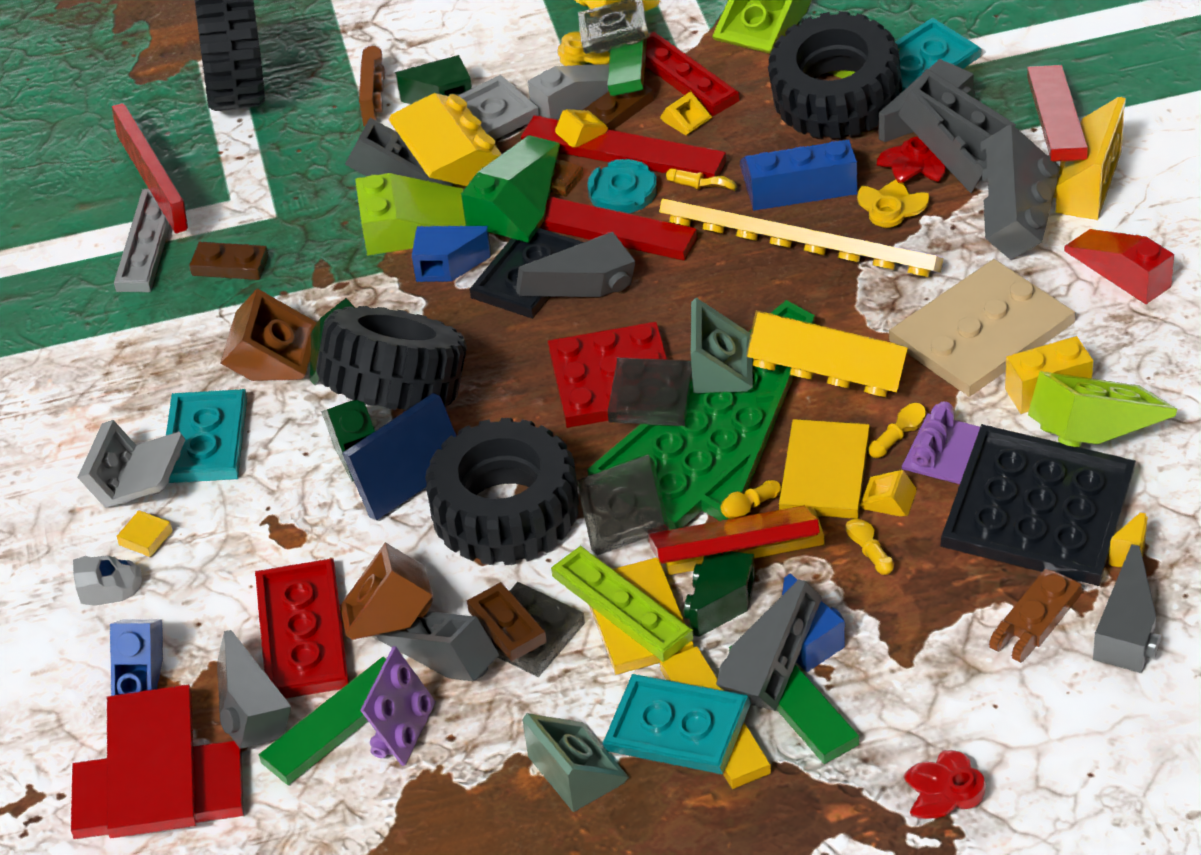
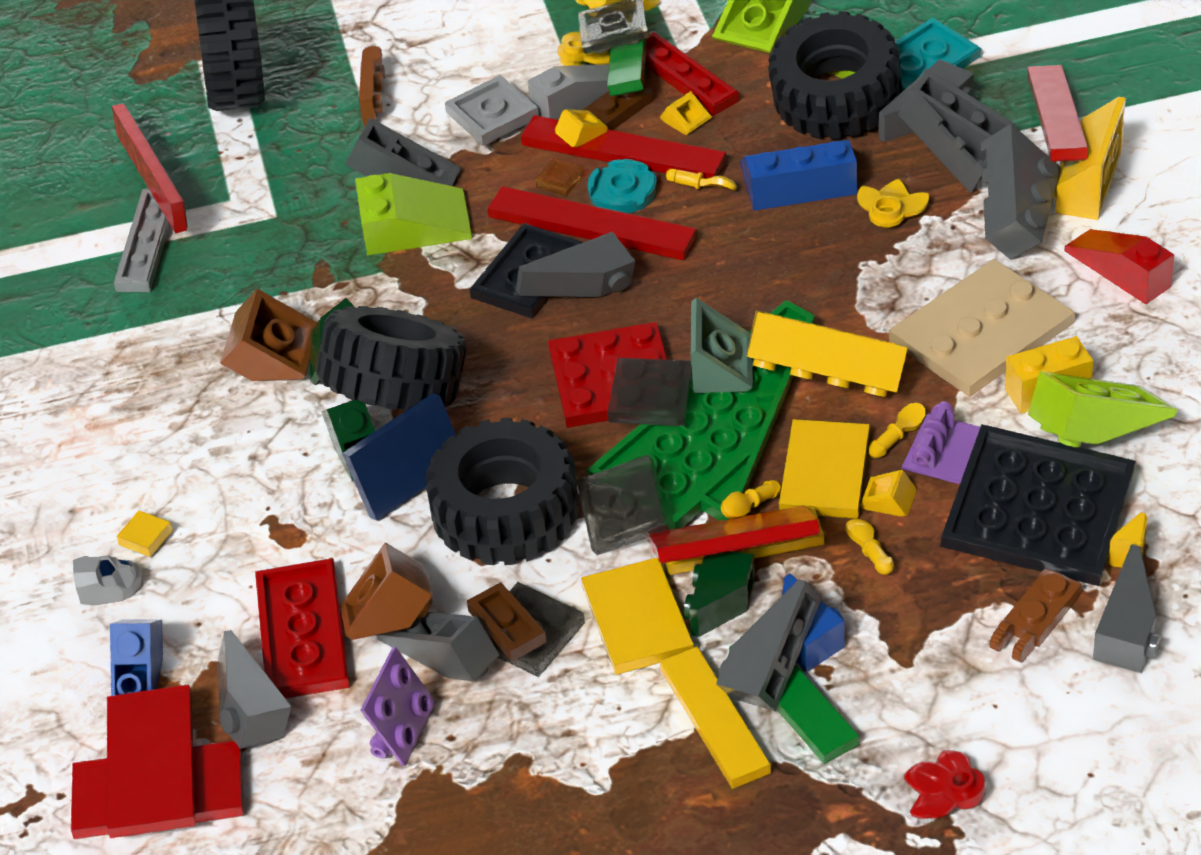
(123, 471): light grey bracket -> none
(212, 434): teal tile -> none
(229, 260): reddish brown plate -> none
(321, 729): green tile -> none
(439, 77): dark green slope -> none
(445, 138): yellow slope -> none
(448, 251): blue slope -> none
(513, 190): green wedge -> none
(571, 759): sand green slope -> none
(622, 603): lime tile -> none
(677, 723): teal tile -> none
(814, 241): yellow plate -> none
(912, 159): red plate -> none

